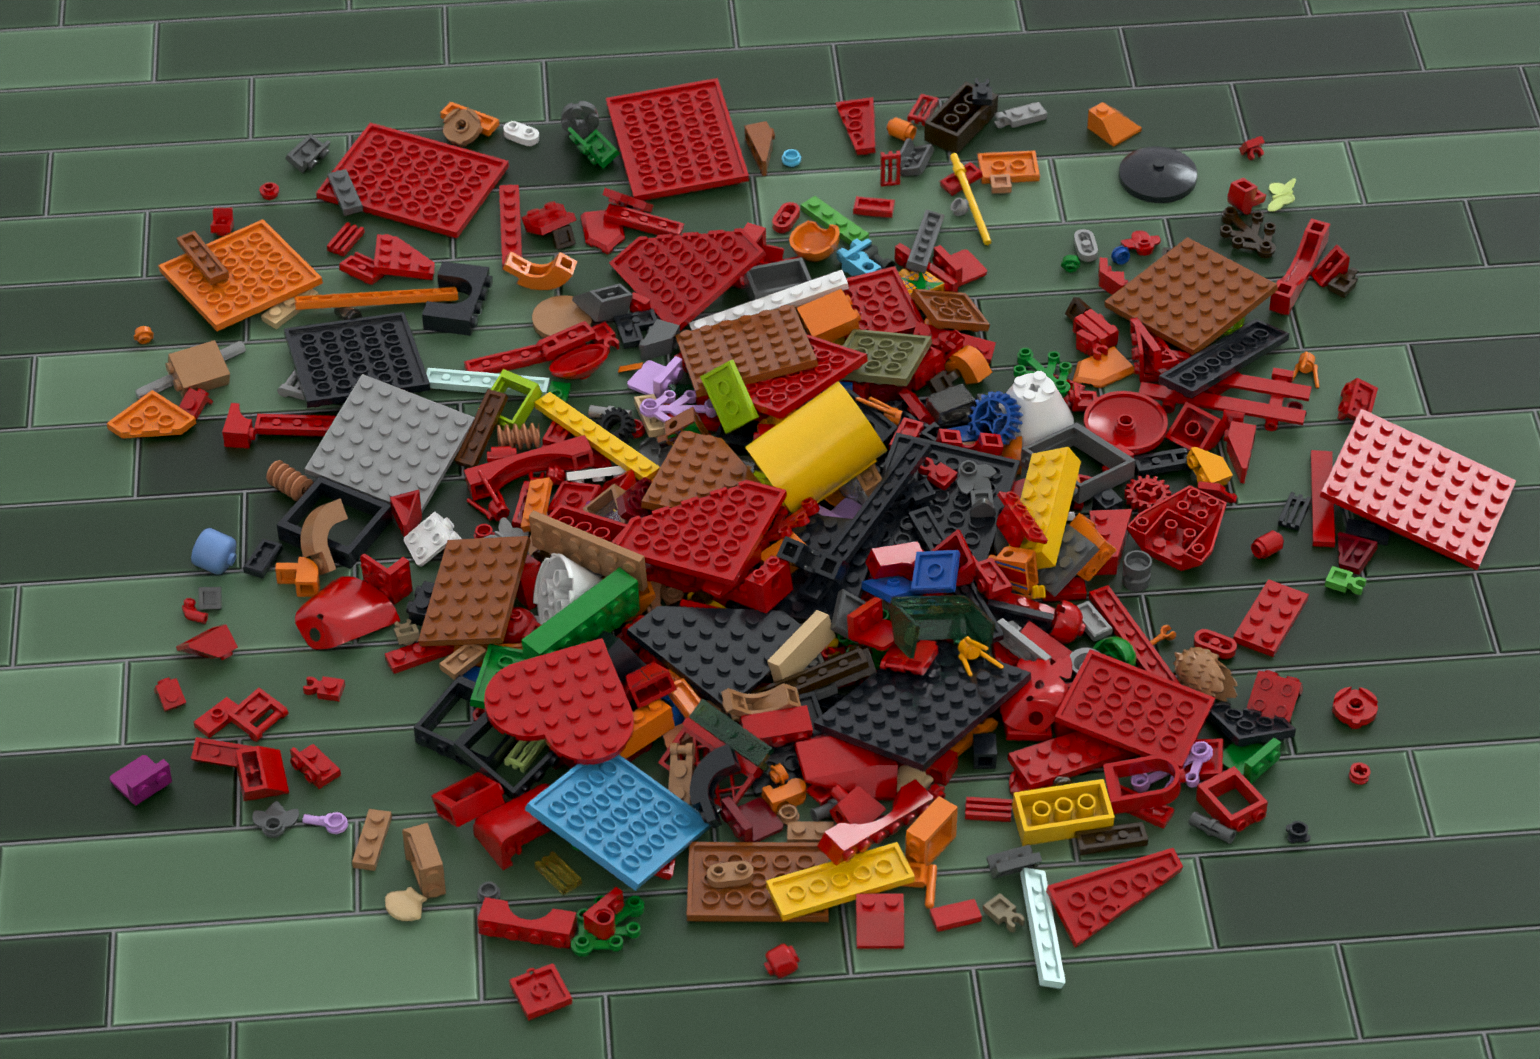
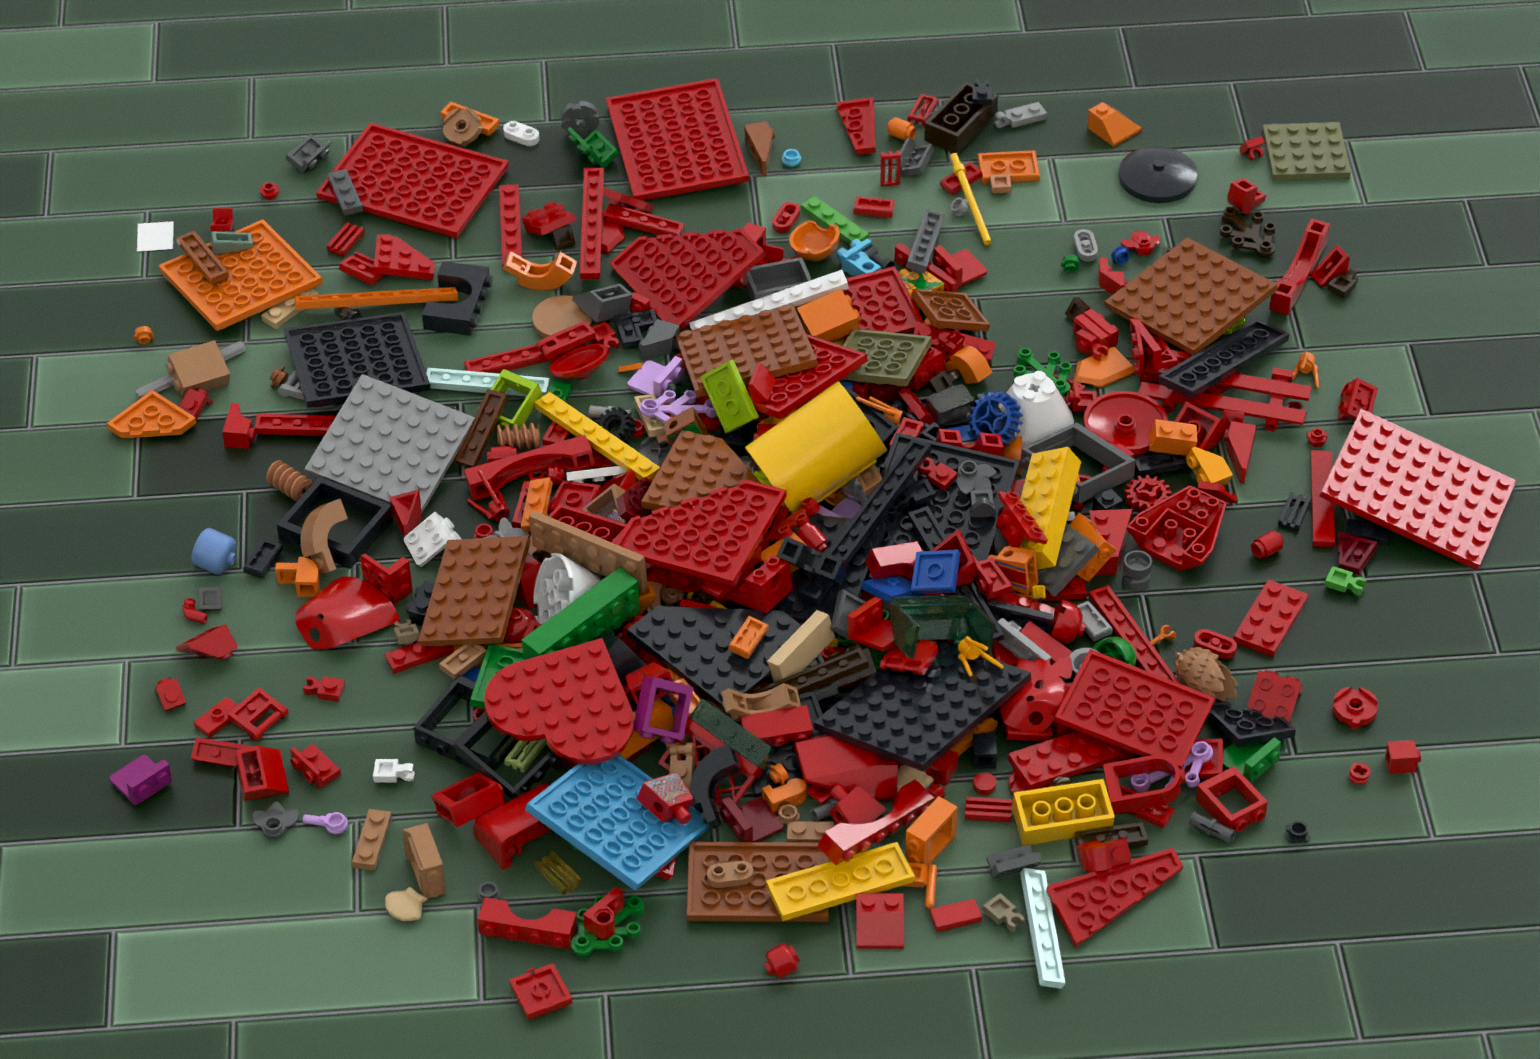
(155, 236): none -> white sticker
(230, 241): none -> sand green slope
(278, 377): none -> dark orange plate
(389, 769): none -> white plate
(592, 223): none -> red plate
(645, 705): none -> magenta window
(667, 798): none -> red torso
(748, 637): none -> orange plate
(761, 384): none -> red slope
(813, 537): none -> red brick
(984, 783): none -> red tile
(1102, 856): none -> red brick
(1172, 437): none -> orange brick
(1282, 195): yellowish green piece -> none
(1306, 151): none -> olive plate
(1317, 437): none -> red plate
(1402, 756): none -> red brick

